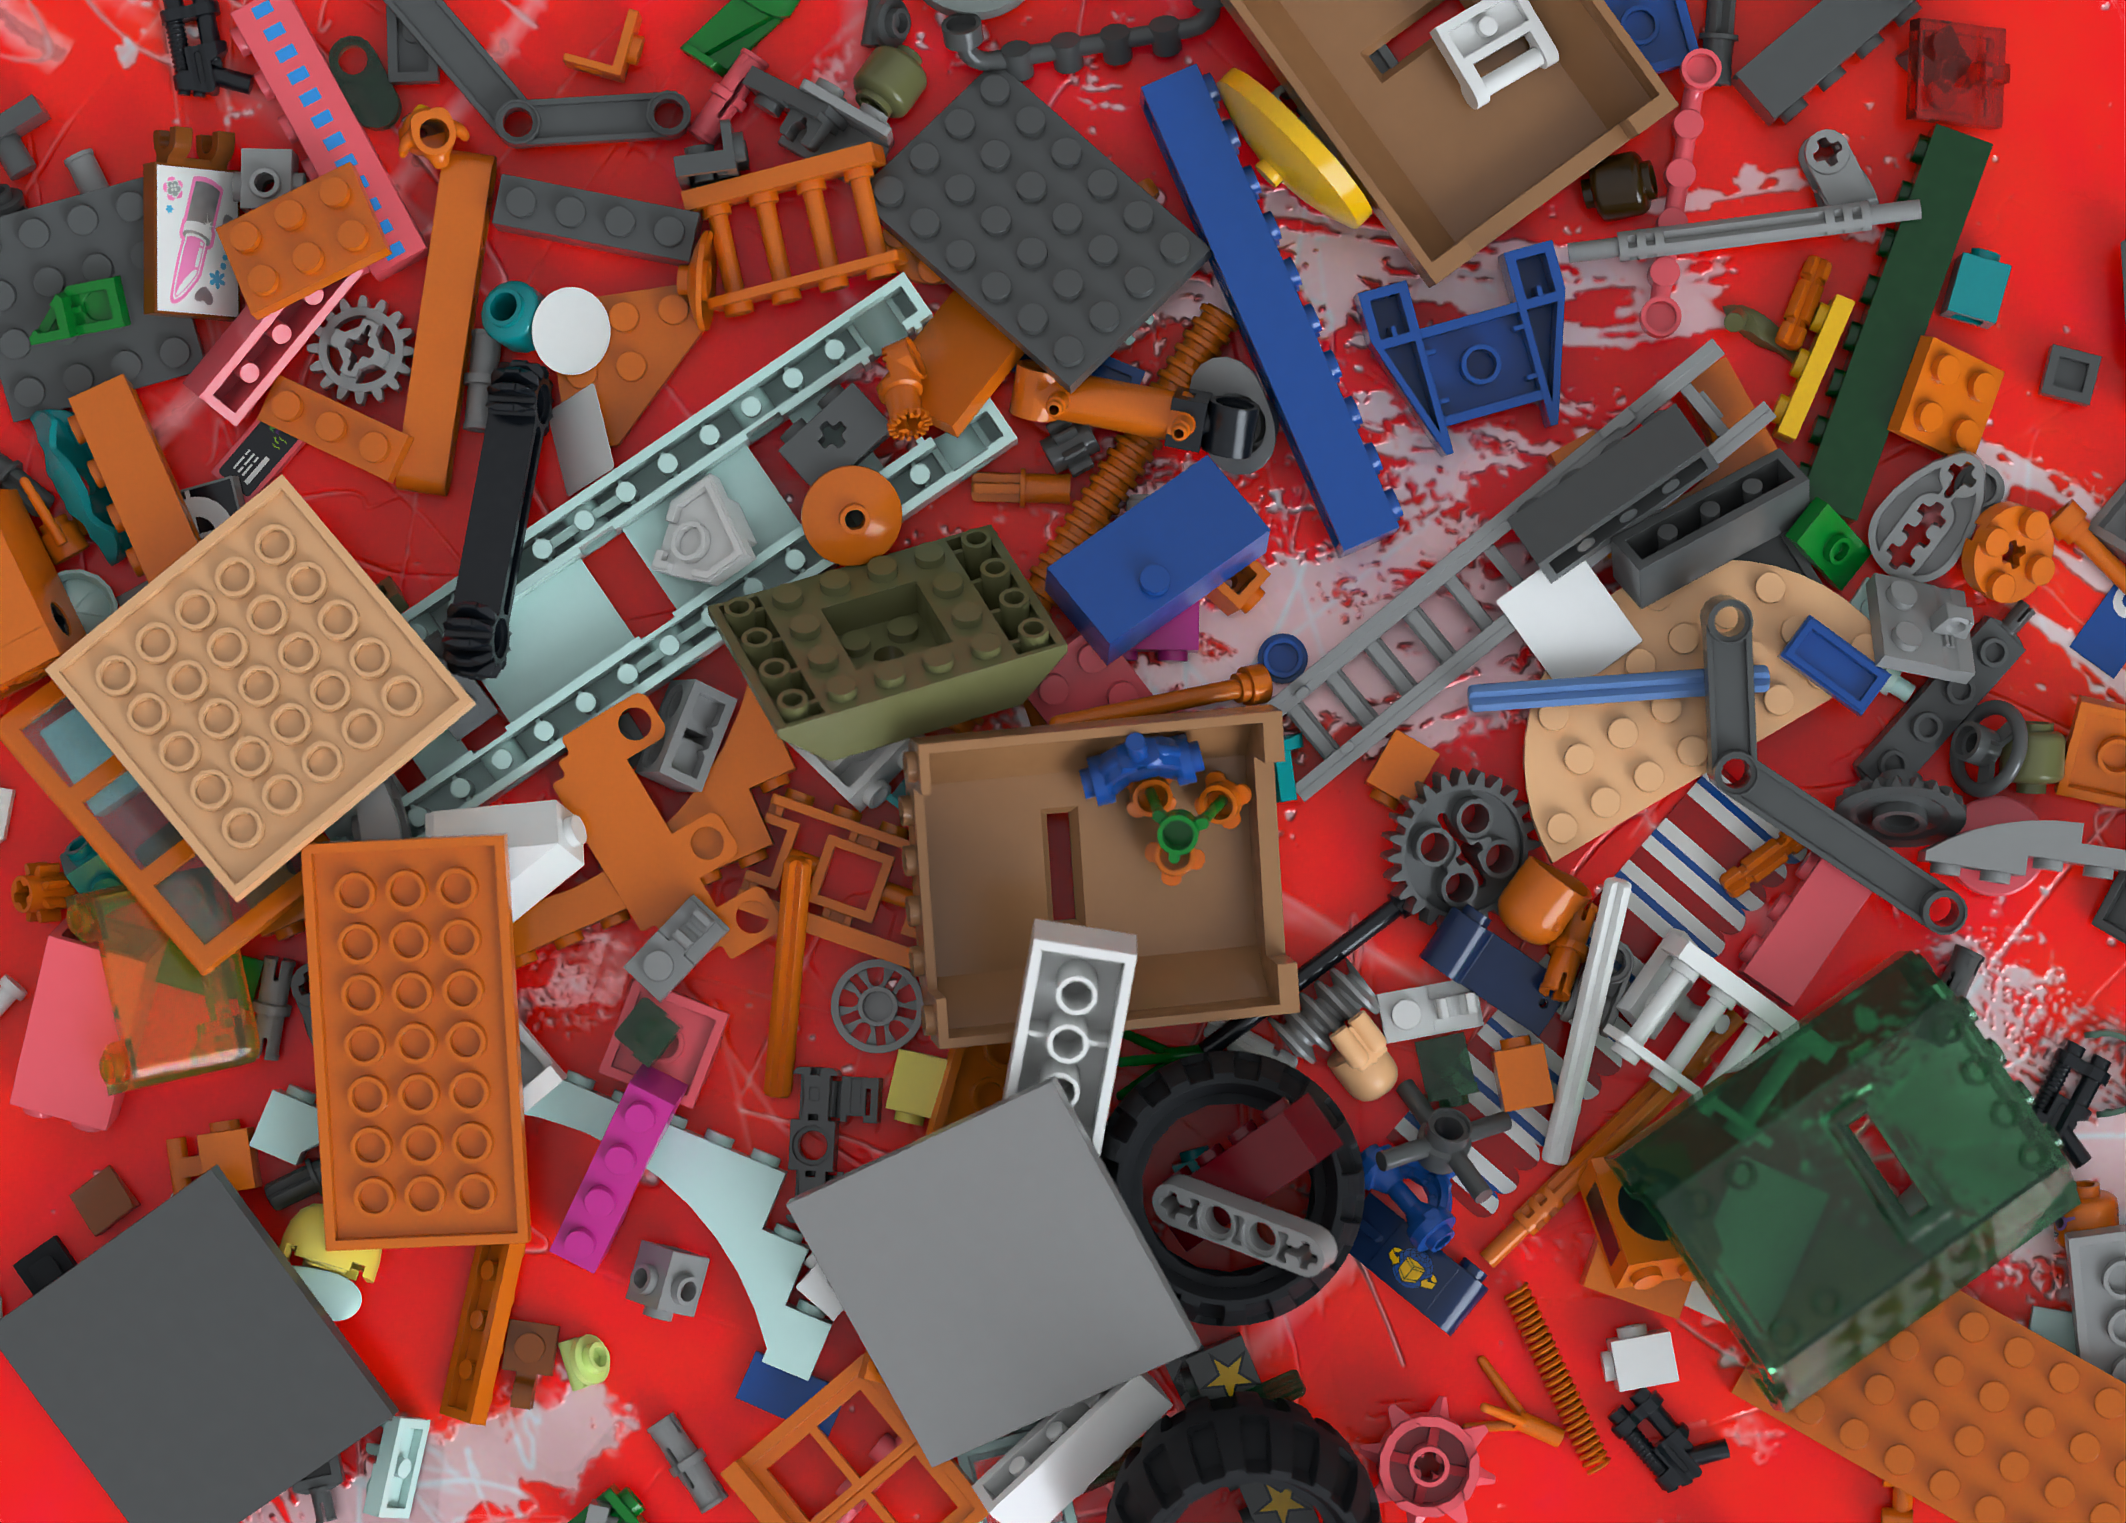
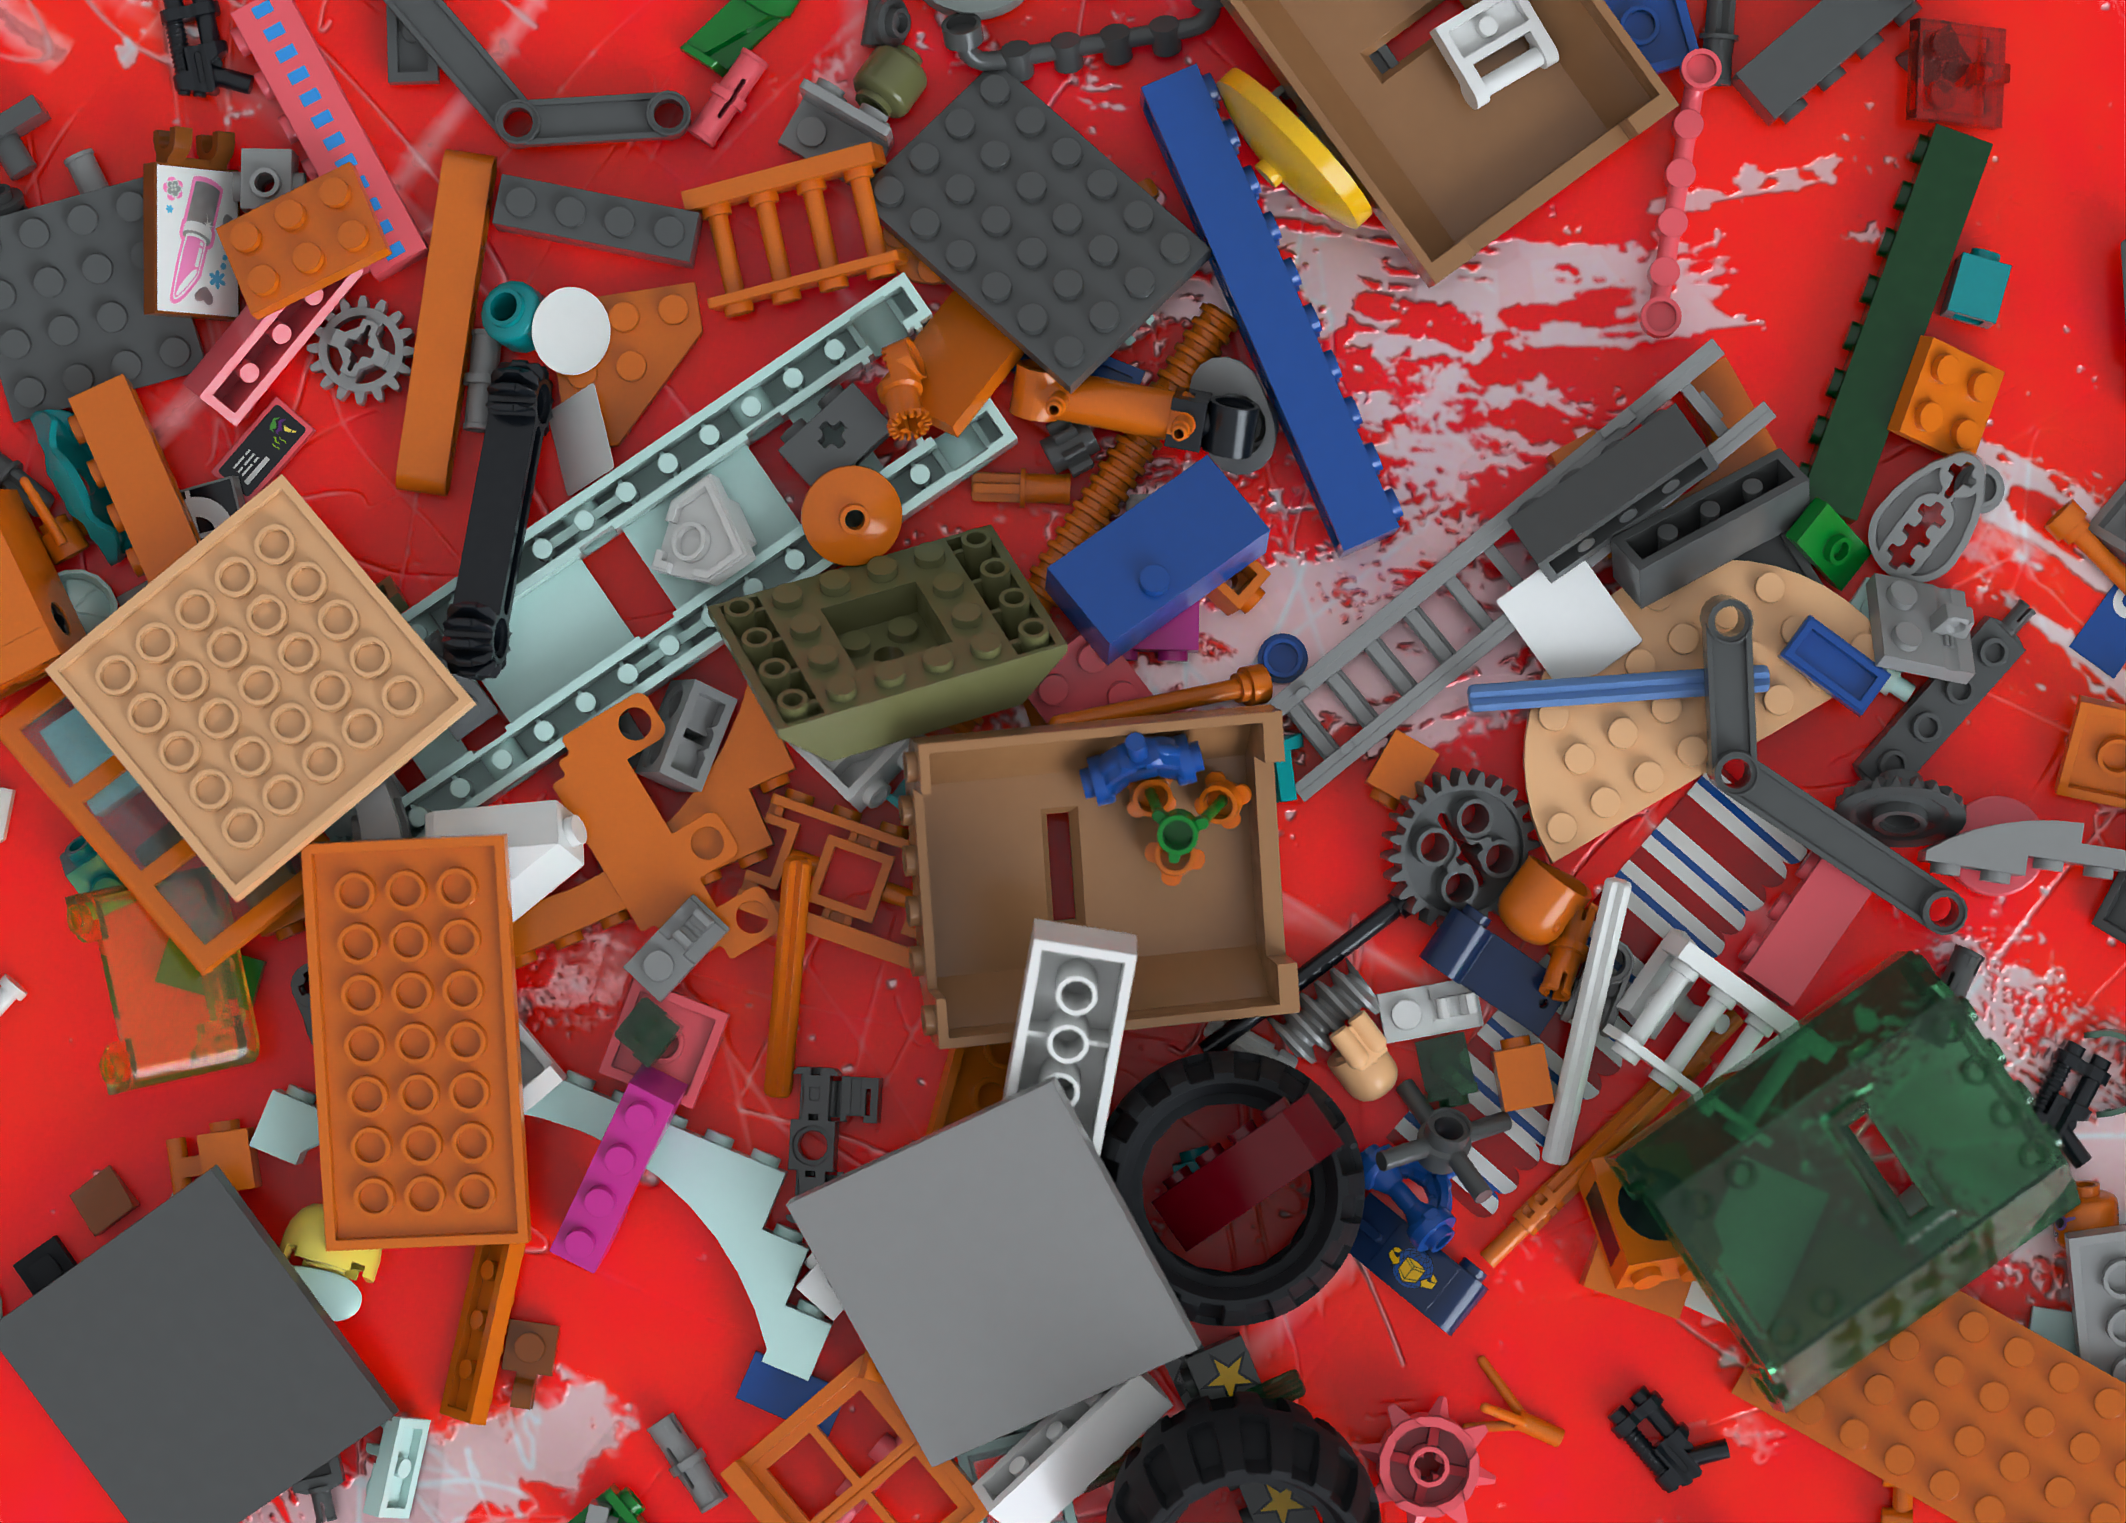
(41, 892): orange gear -> none
(67, 1038): coral slope -> none
(84, 310): green slope -> none
(272, 1004): light grey pin -> none
(295, 1185): dark grey axle -> none
(335, 428): orange plate -> none
(367, 92): clear green piece -> none
(439, 137): orange animal -> none
(585, 1360): yellowish green plate -> none
(628, 52): orange bracket -> none
(667, 1280): light grey brick -> none
(699, 280): orange dish -> none
(705, 166): dark grey bracket -> none
(801, 109): dark grey plate -> none
(876, 1006): light grey wheel -> none
(915, 1085): light yellow brick -> none
(1162, 1056): green plant -> none
(1243, 1232): light grey beam -> none
(1477, 360): blue wedge -> none
(1562, 1378): orange piece -> none
(1620, 186): dark brown head -> none
(1639, 1358): white brick -> none
(1744, 231): light grey axle -> none
(1755, 328): olive bar -> none
(1759, 864): orange axle -> none
(1803, 303): orange axle -> none
(1810, 367): yellow plate -> none
(1841, 180): light grey piece -> none
(1983, 746): dark grey piece -> none
(2031, 555): orange plate -> none
(2043, 760): olive head -> none
(2069, 375): dark grey plate -> none

